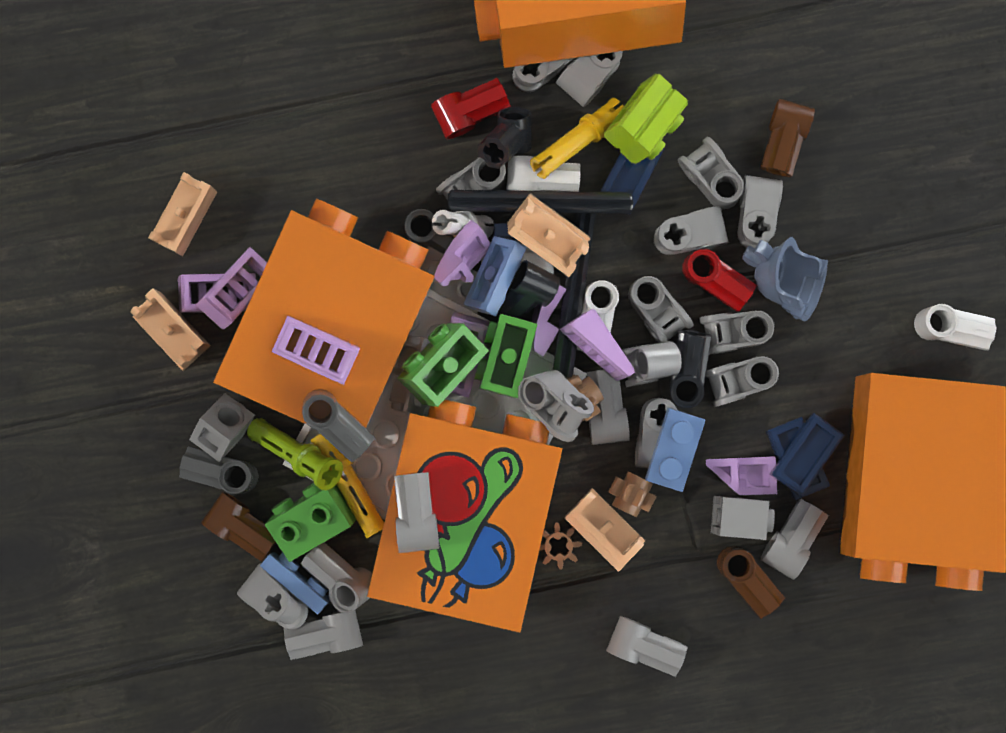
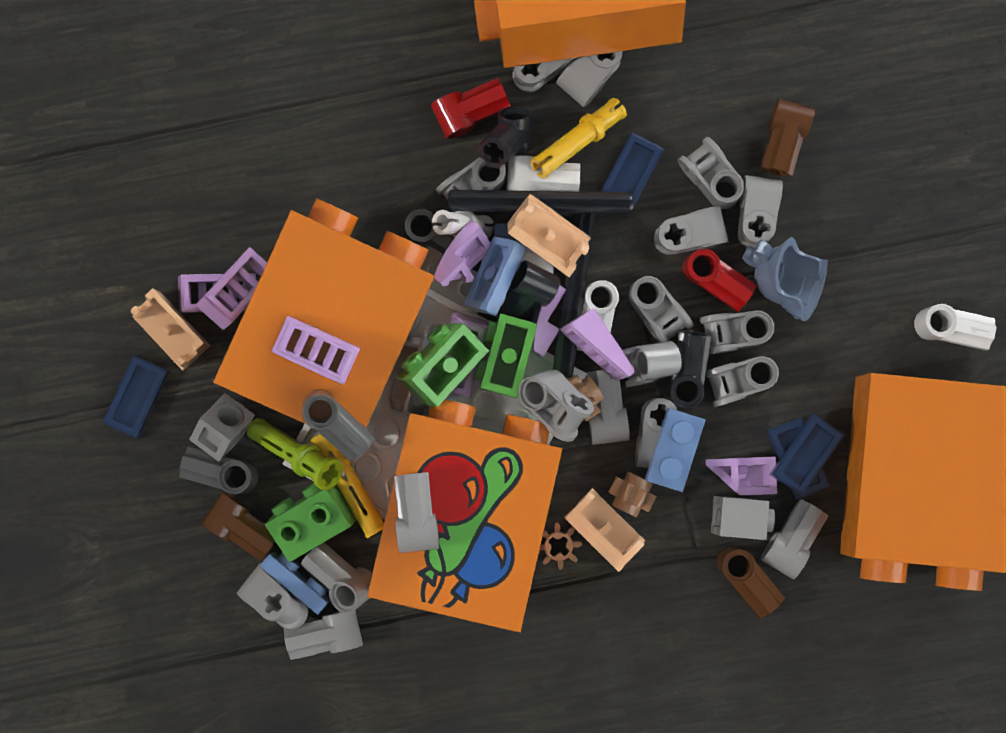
(136, 396): none -> dark blue tile
(183, 214): light nougat hinge -> none
(639, 644): light grey piece -> none
(646, 119): lime brick -> none

